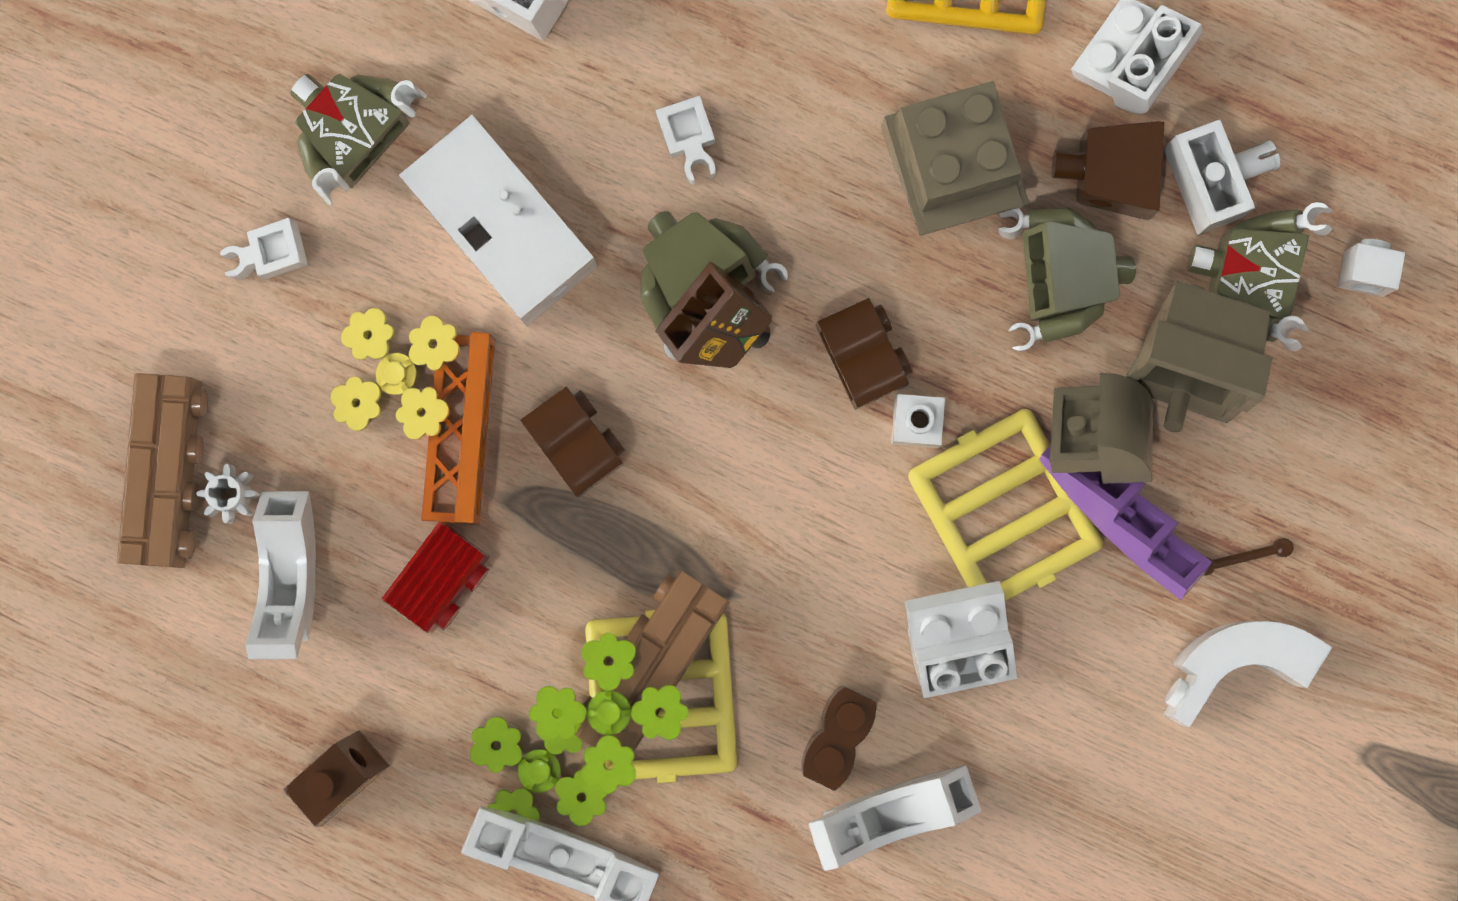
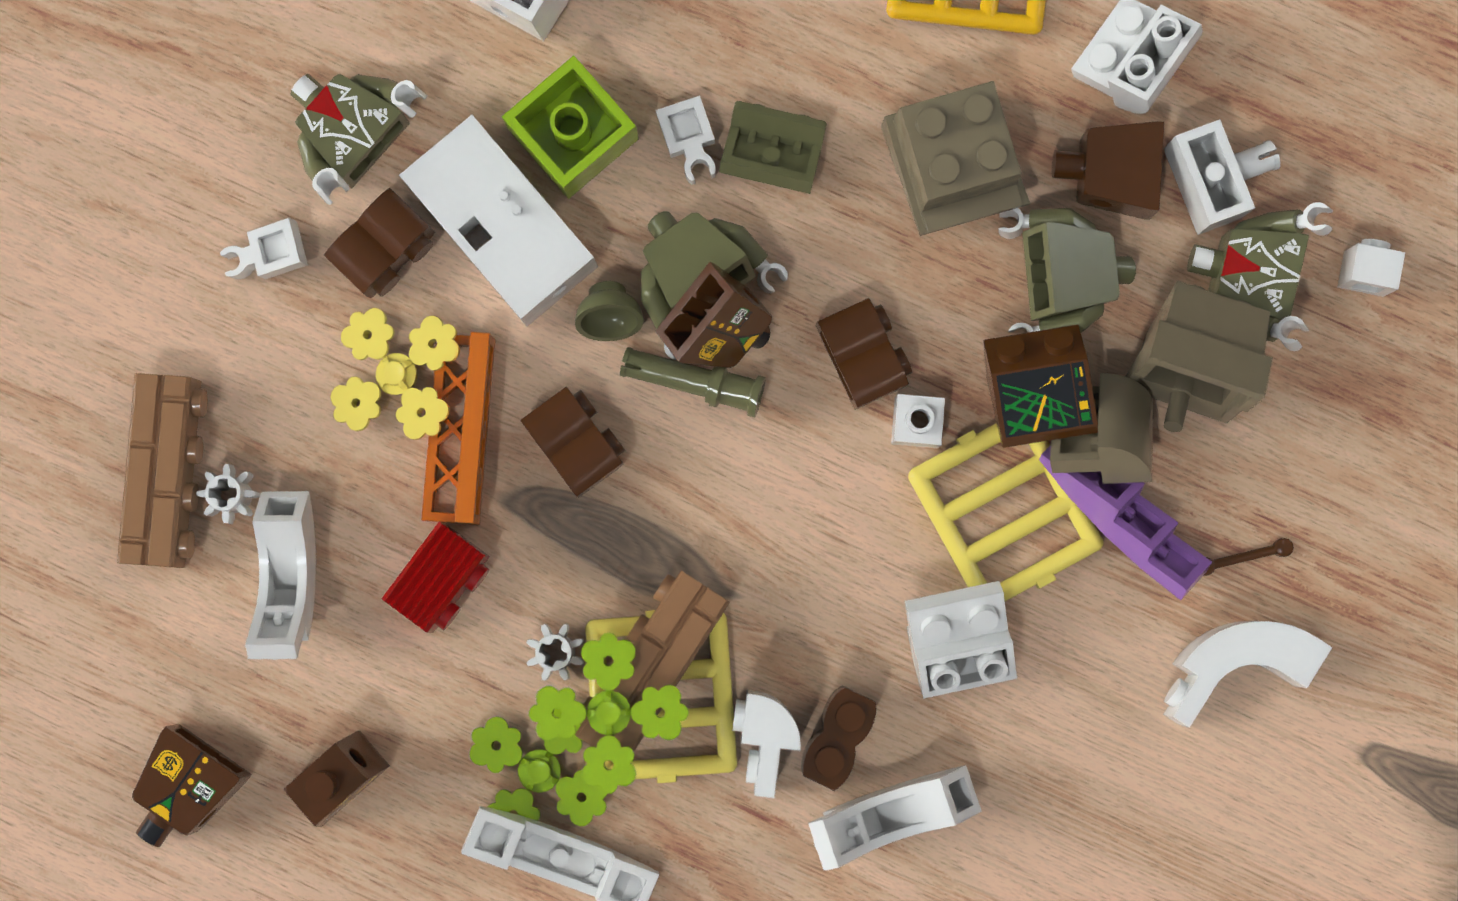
(184, 785): none -> reddish brown torso
(381, 244): none -> reddish brown brick
(542, 657): none -> white gear
(571, 127): none -> lime brick
(608, 313): none -> olive piece
(715, 385): none -> olive pin
(771, 727): none -> white brick
(773, 147): none -> olive bracket
(1040, 386): none -> slope

